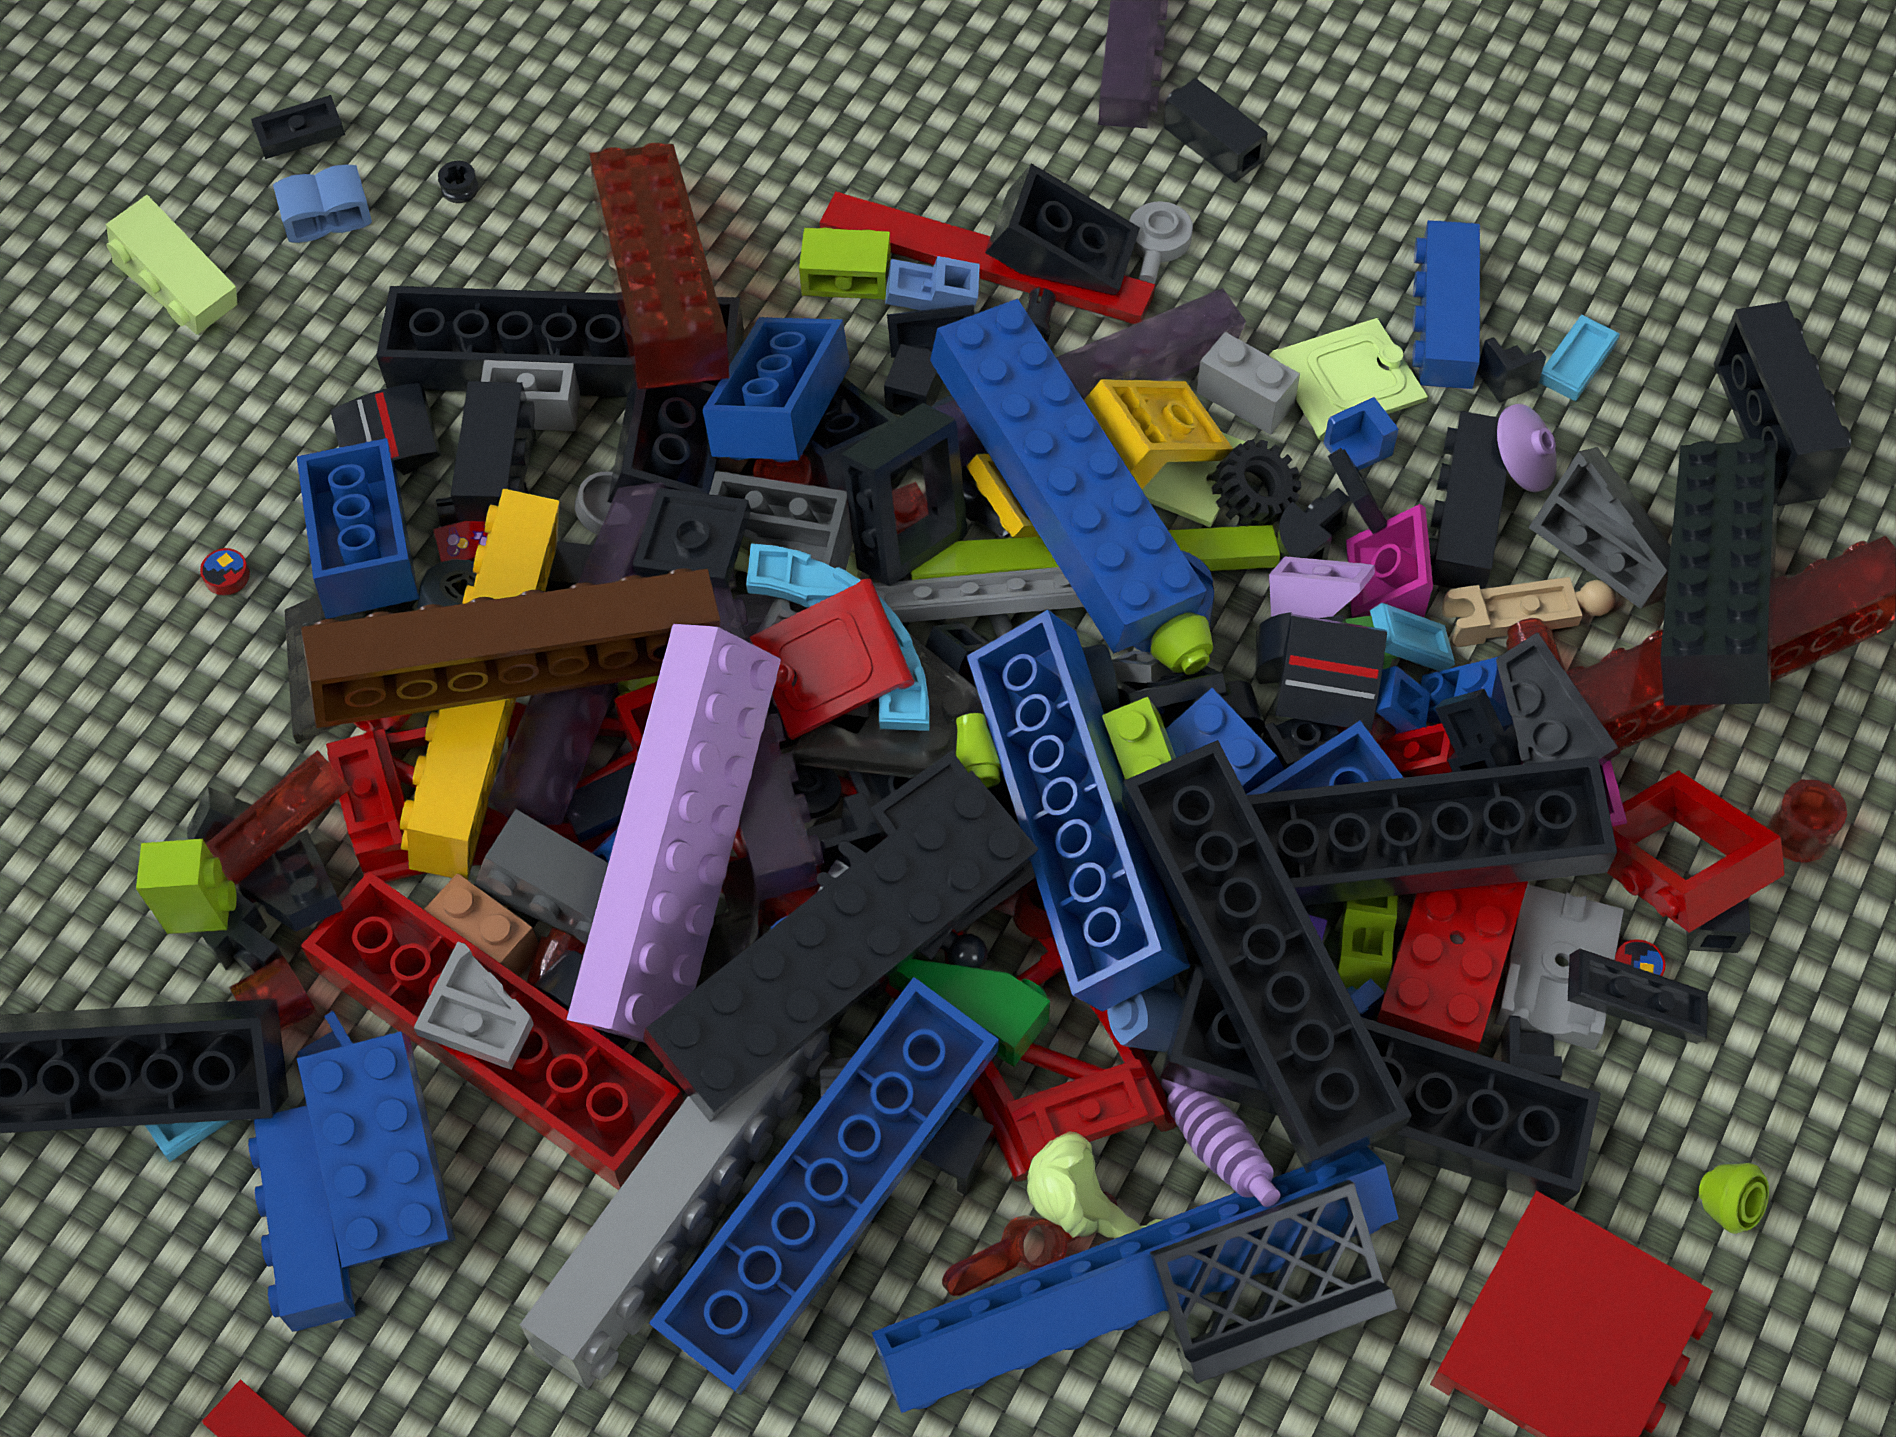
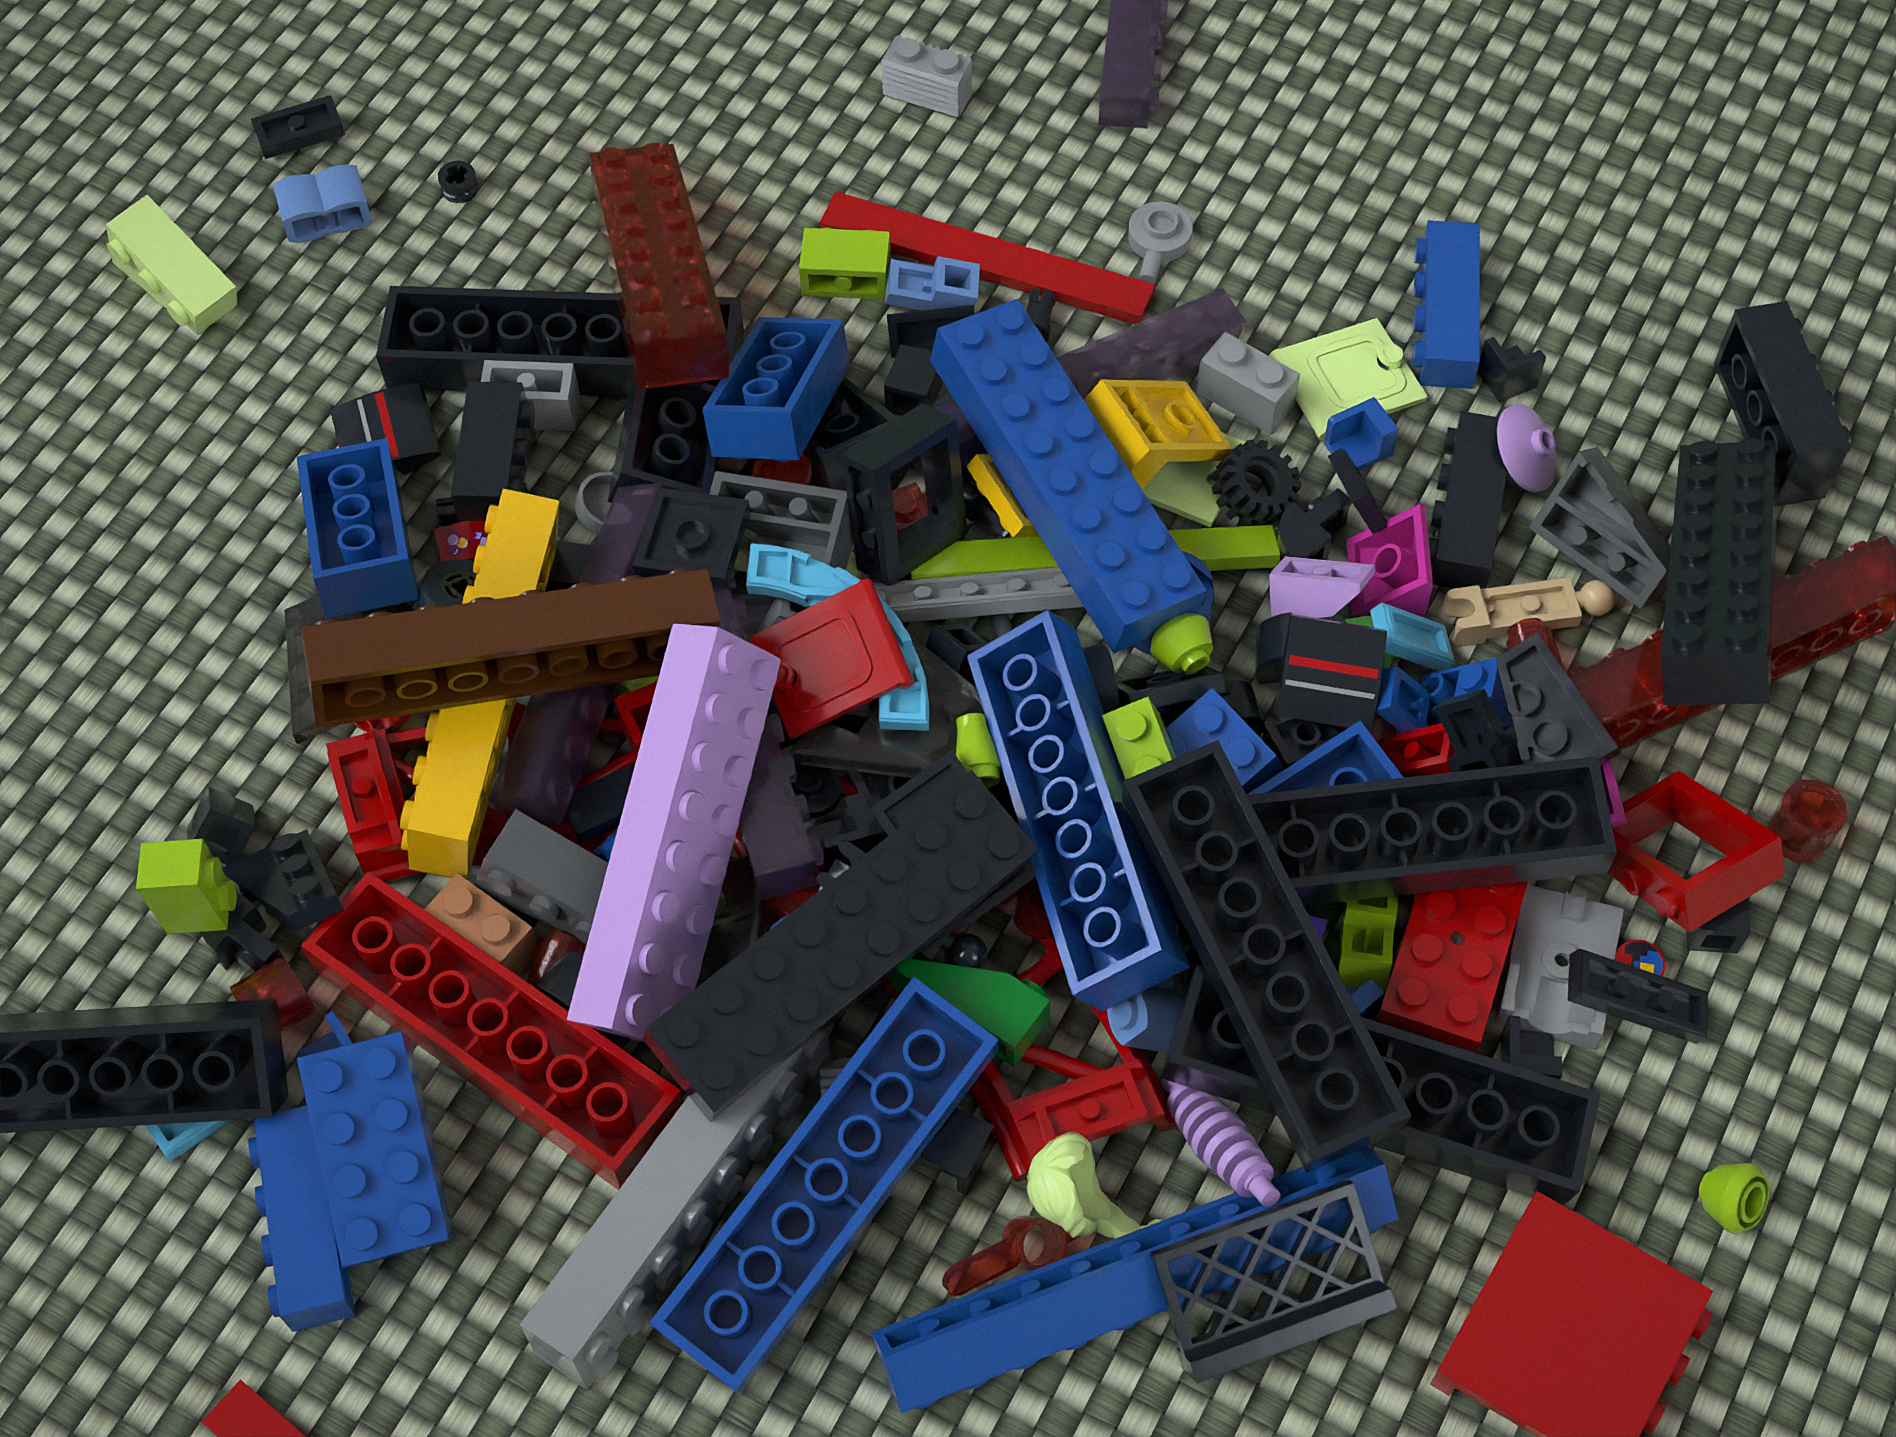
(225, 571): tile -> none
(277, 817): clear red tile -> none
(474, 1012): light grey wing -> none
(927, 76): none -> light grey brick
(1061, 234): black slope -> none
(1139, 667): light grey tile -> none
(1215, 129): black brick -> none
(1578, 357): medium azure tile -> none

